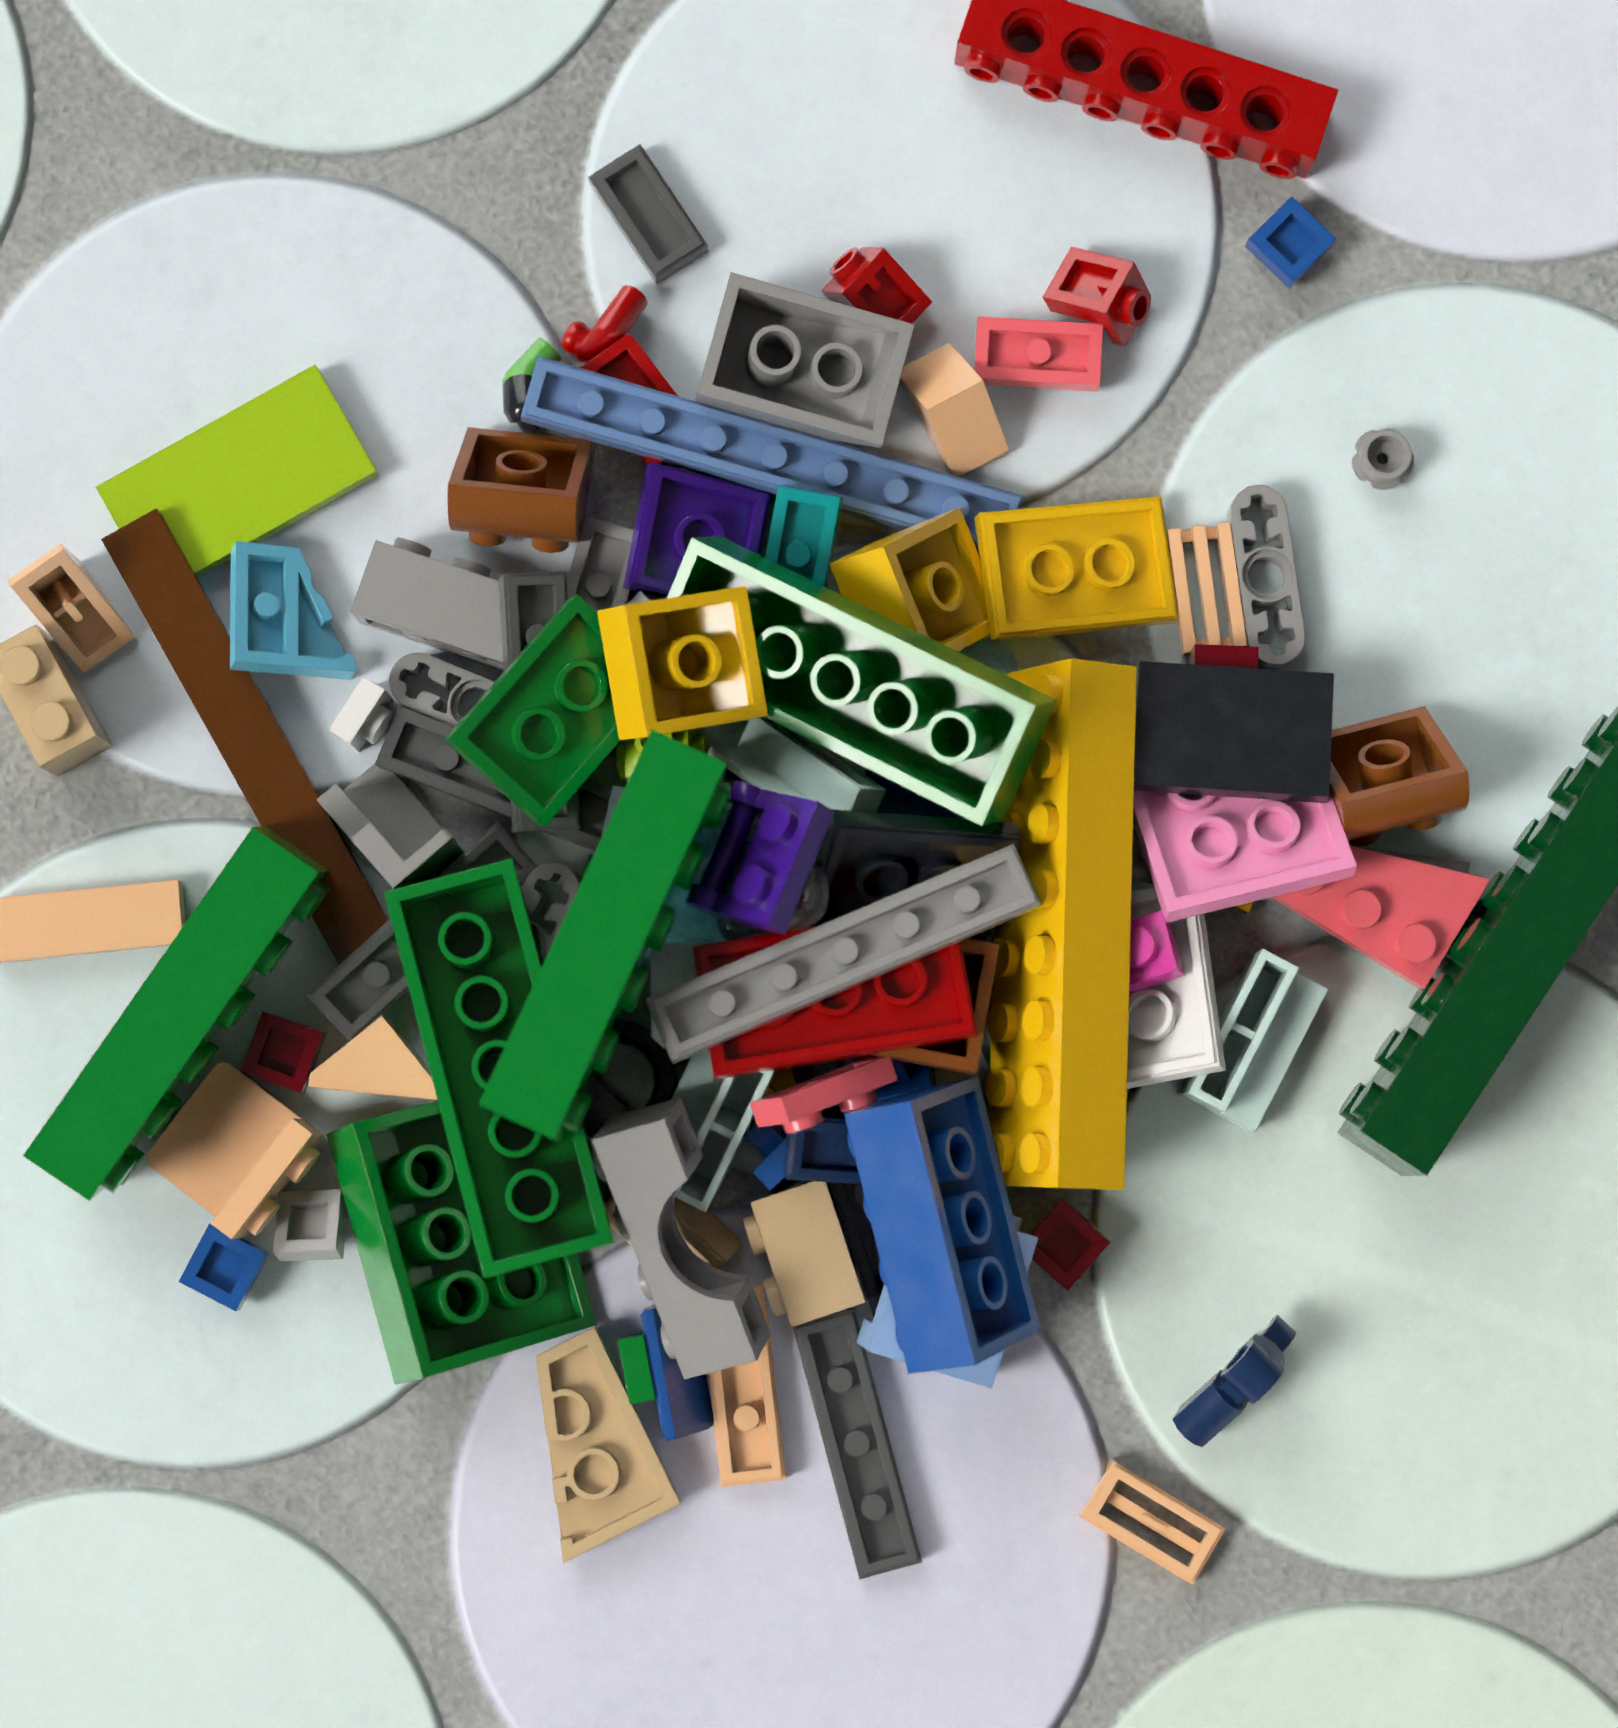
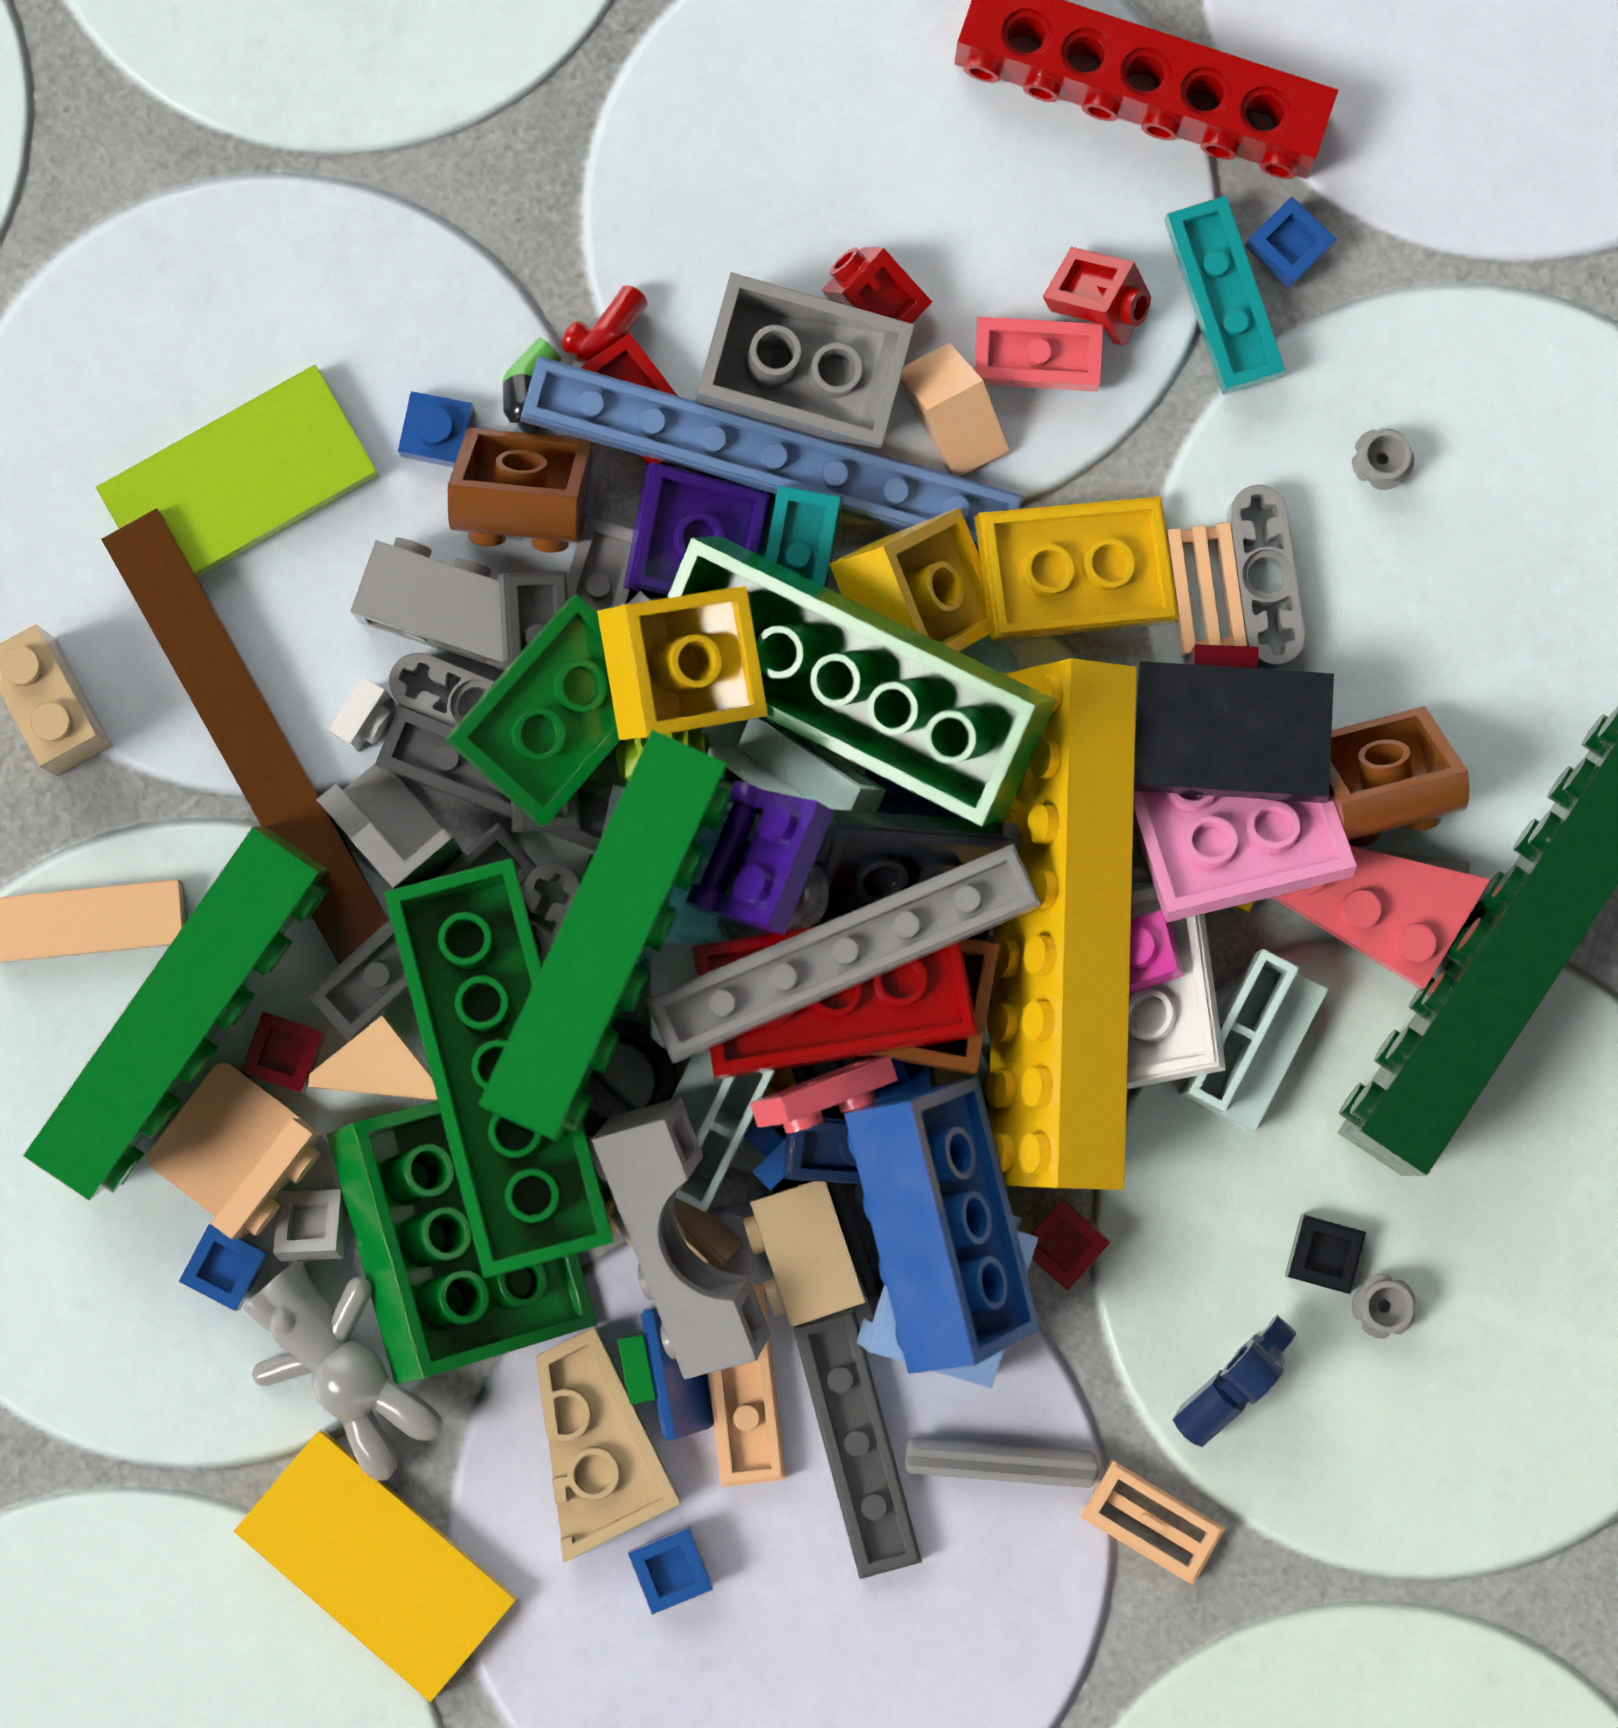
(71, 607): light nougat slope -> none
(279, 617): medium azure wing -> none
(345, 1373): none -> light grey animal
(375, 1565): none -> yellow tile
(434, 428): none -> blue plate
(648, 214): dark grey tile -> none
(670, 1570): none -> blue plate
(1000, 1462): none -> light grey axle
(1224, 295): none -> teal plate
(1325, 1254): none -> black tile
(1401, 1310): none -> light grey plate

